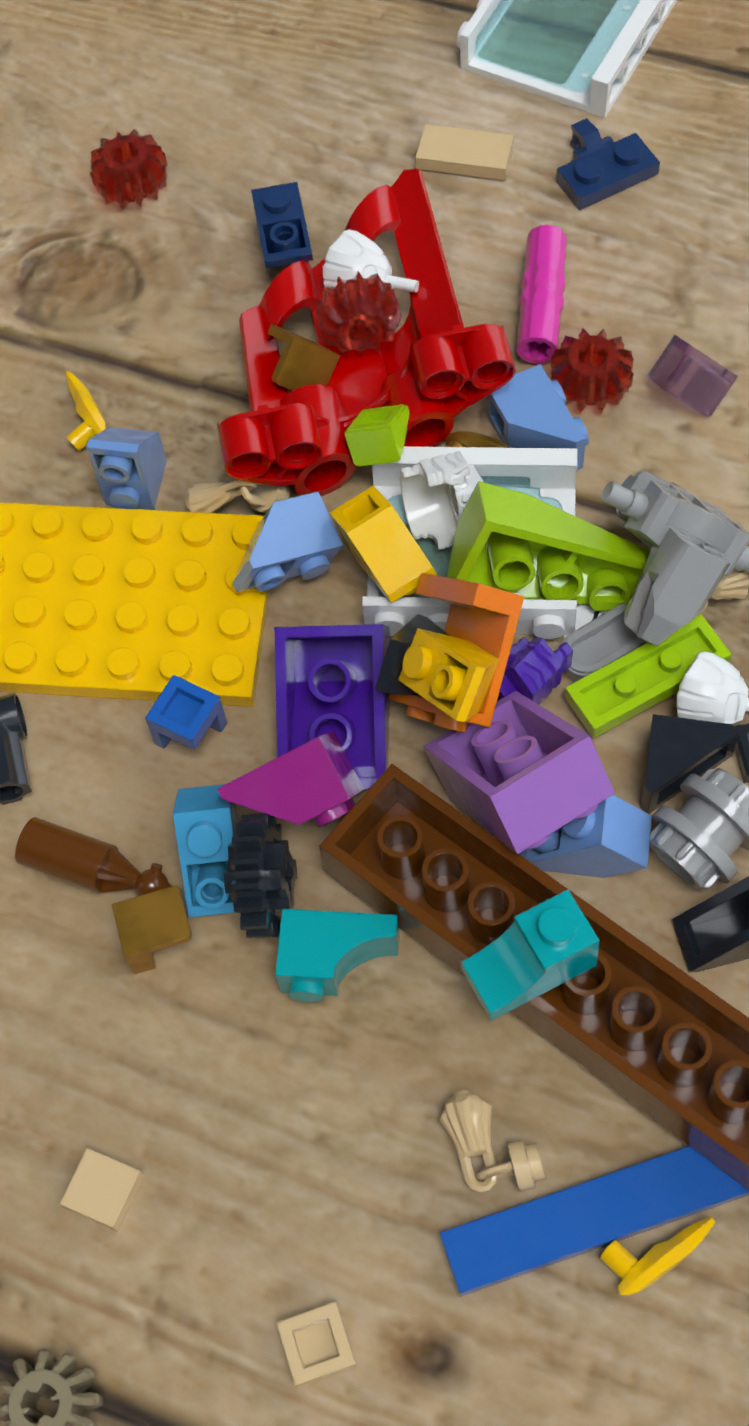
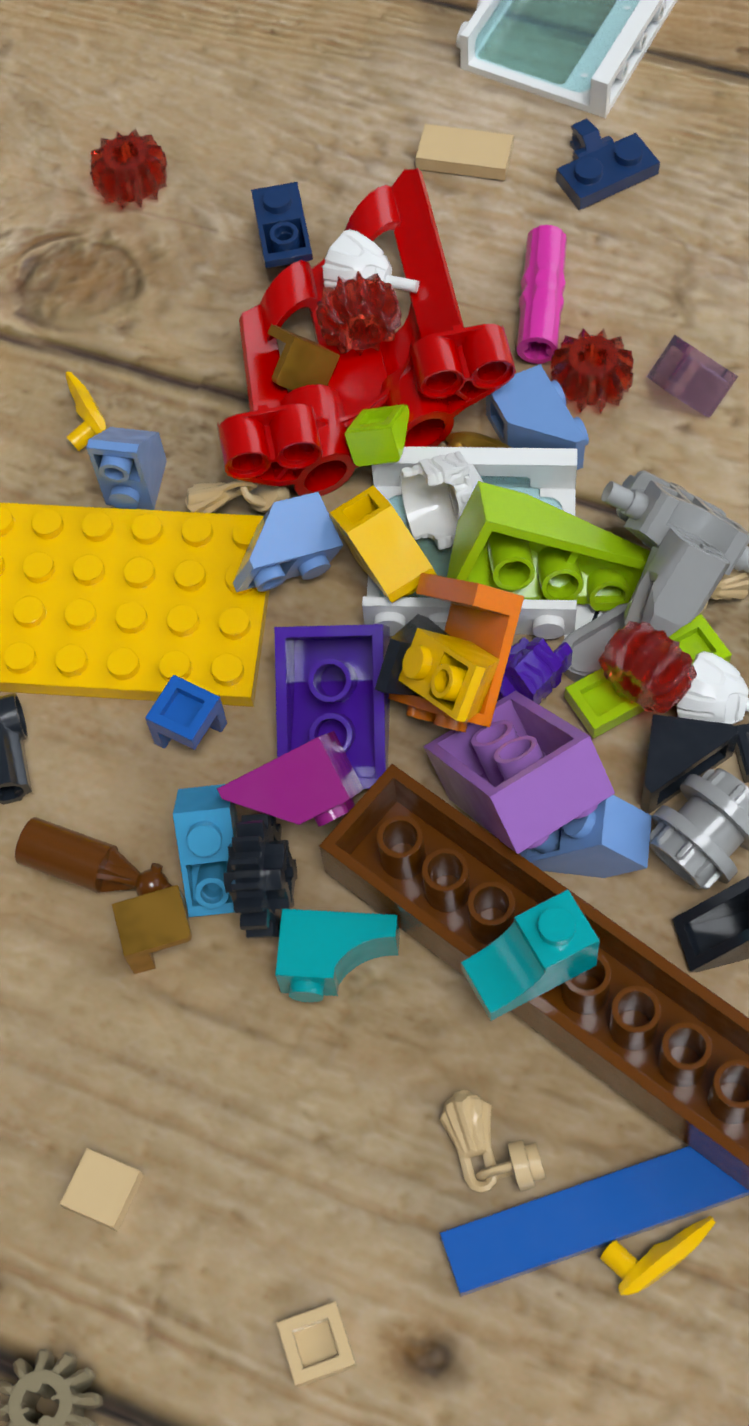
(647, 667): none -> clear red gear

